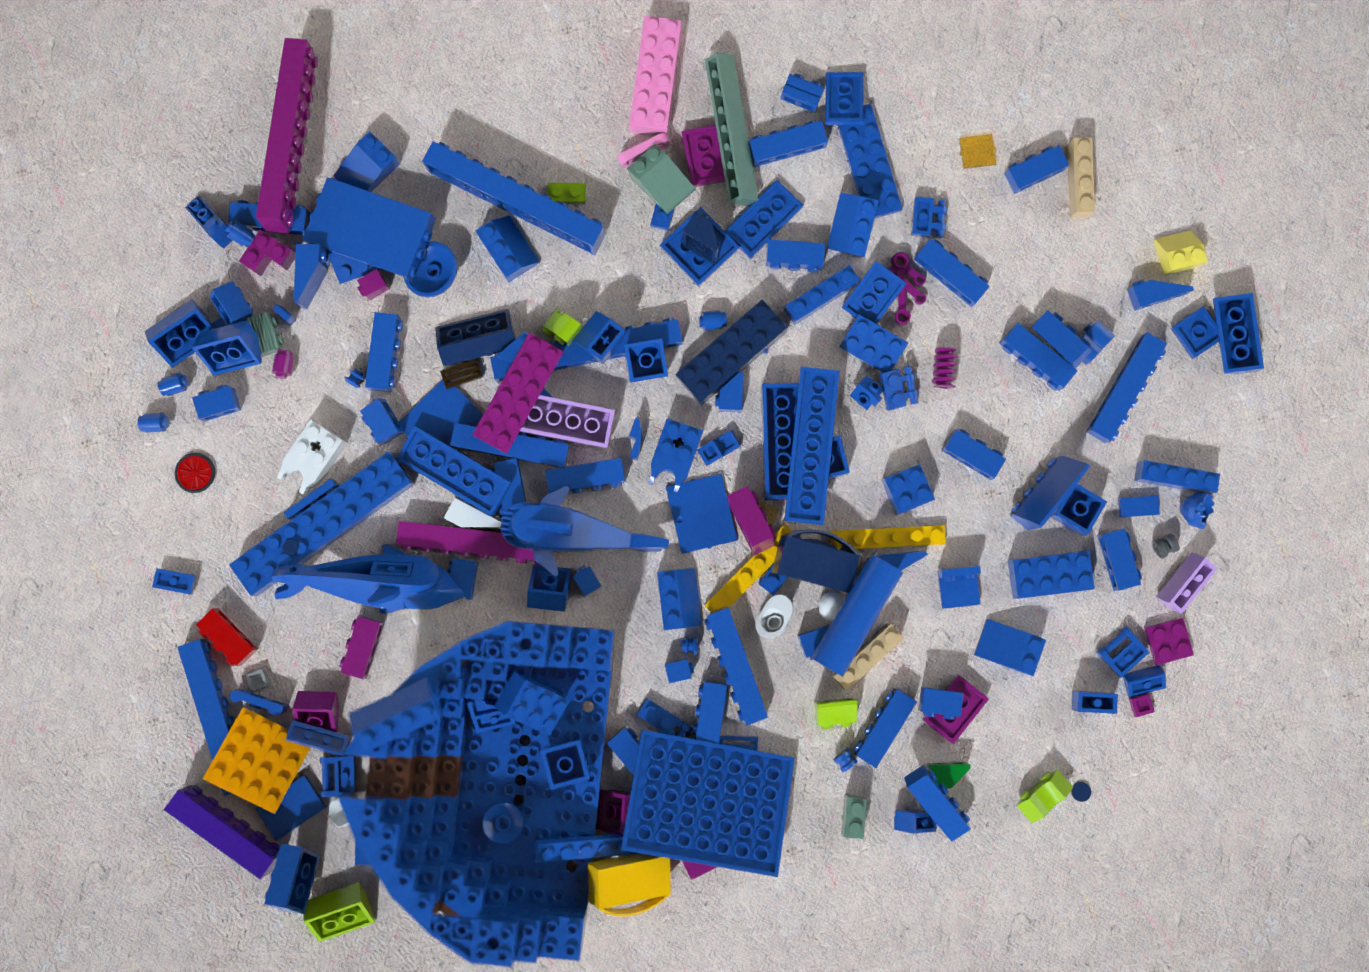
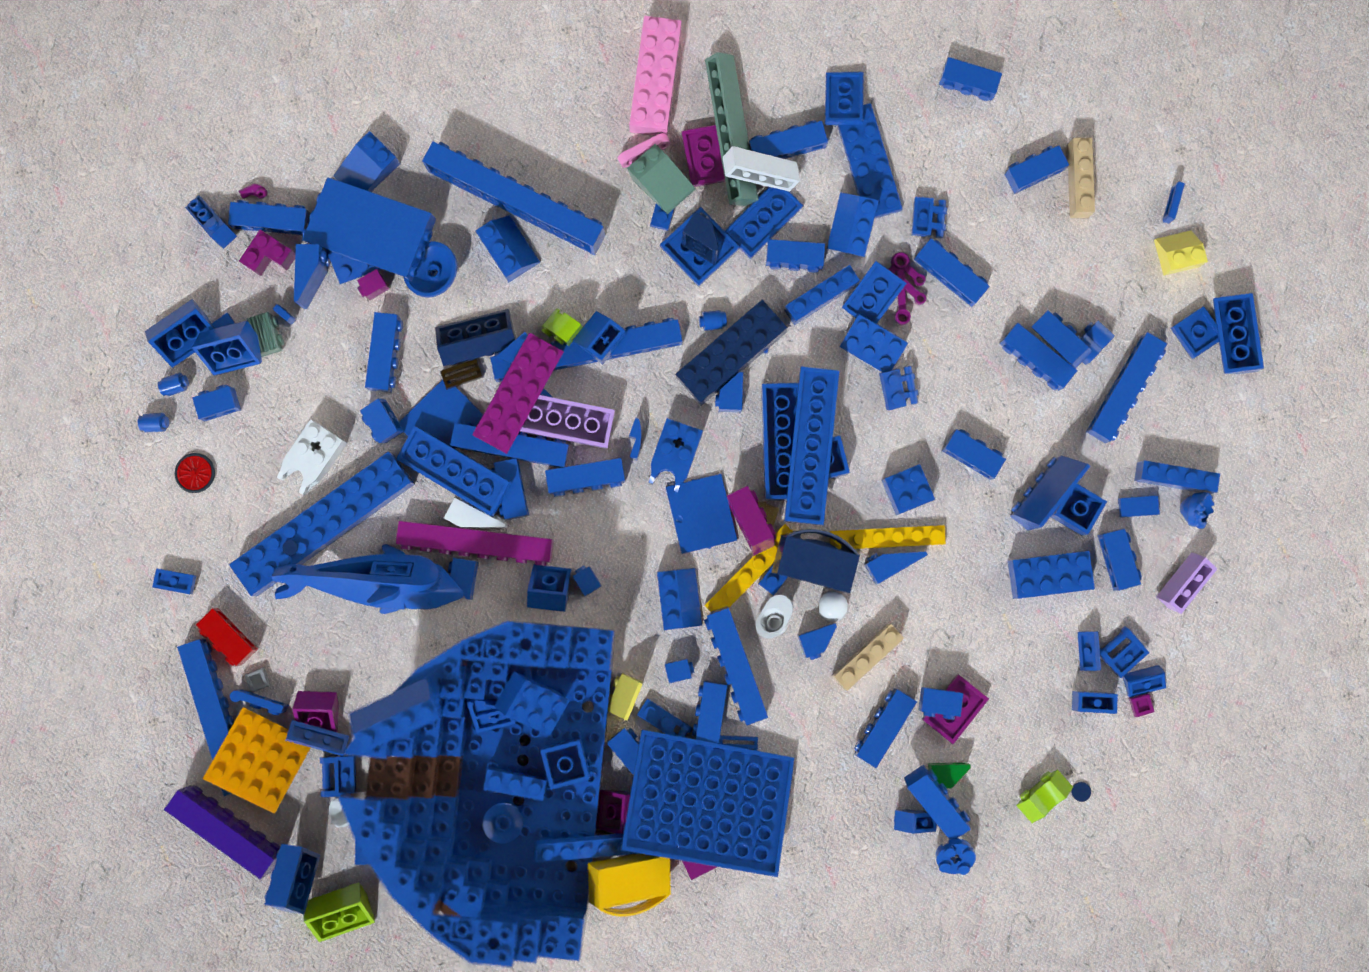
(230, 303): blue brick -> none
(239, 233): blue brick -> none
(255, 190): none -> magenta arm
(283, 364): magenta brick -> none
(287, 136): magenta brick -> none
(297, 807): blue tile -> none
(311, 499): blue plate -> none
(354, 378): blue wheel -> none
(361, 647): magenta brick -> none
(515, 783): none -> blue brick
(554, 528): blue animal -> none
(567, 192): lime plate -> none
(624, 696): none -> light yellow slope
(645, 360): blue slope -> none
(690, 645): blue wheel -> none
(719, 448): blue slope -> none
(761, 168): none -> white brick
(802, 92): blue brick -> none
(836, 712): lime slope -> none
(845, 760): blue wheel -> none
(854, 816): sand green brick -> none
(857, 615): blue piece -> none
(867, 393): blue brick -> none
(944, 368): magenta piece -> none
(955, 865): none -> blue plate
(959, 587): blue bracket -> none
(970, 79): none -> blue brick
(977, 151): clear yellow piece -> none
(1010, 647): blue slope -> none
(1089, 651): none -> blue plate
(1153, 292): blue slope -> none
(1166, 545): dark grey wheel -> none
(1168, 641): magenta plate -> none
(1173, 202): none -> blue tile

